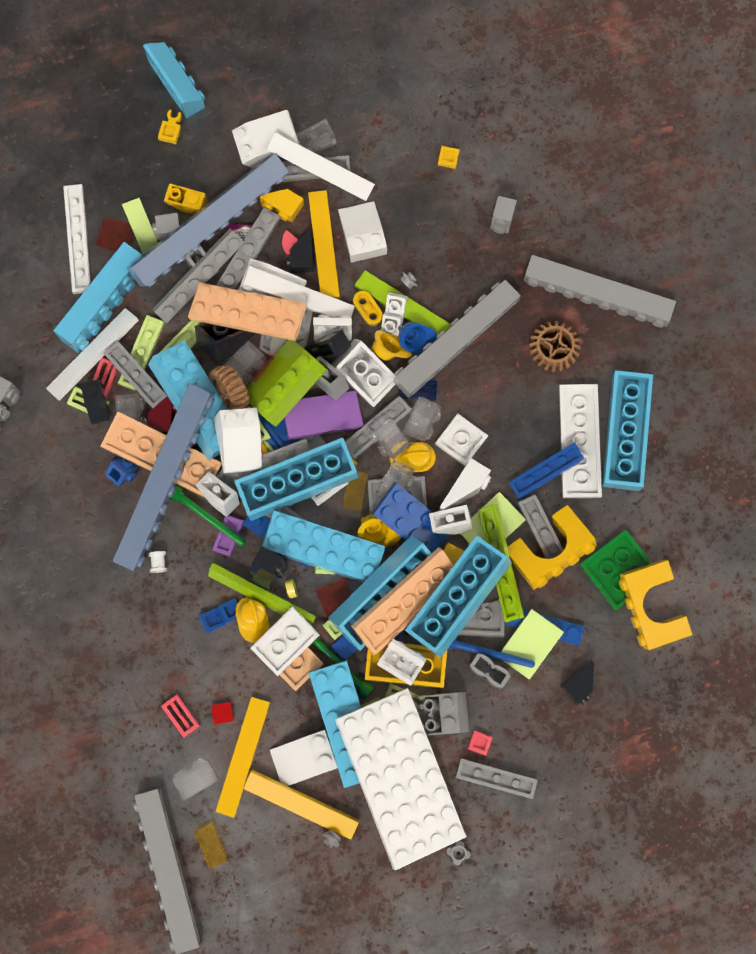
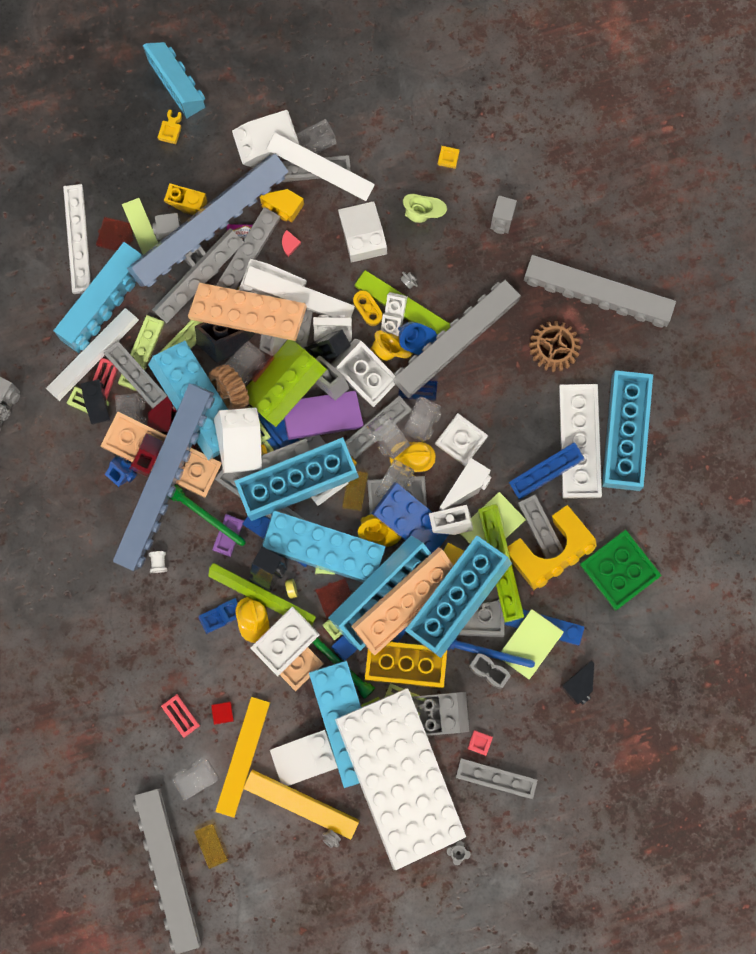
(146, 455): none -> dark red slope
(218, 494): white slope -> none
(301, 255): black slope -> none
(323, 244): yellow tile -> none
(402, 661): white bracket -> none
(421, 208): none -> yellowish green piece
(636, 585): yellow arch -> none

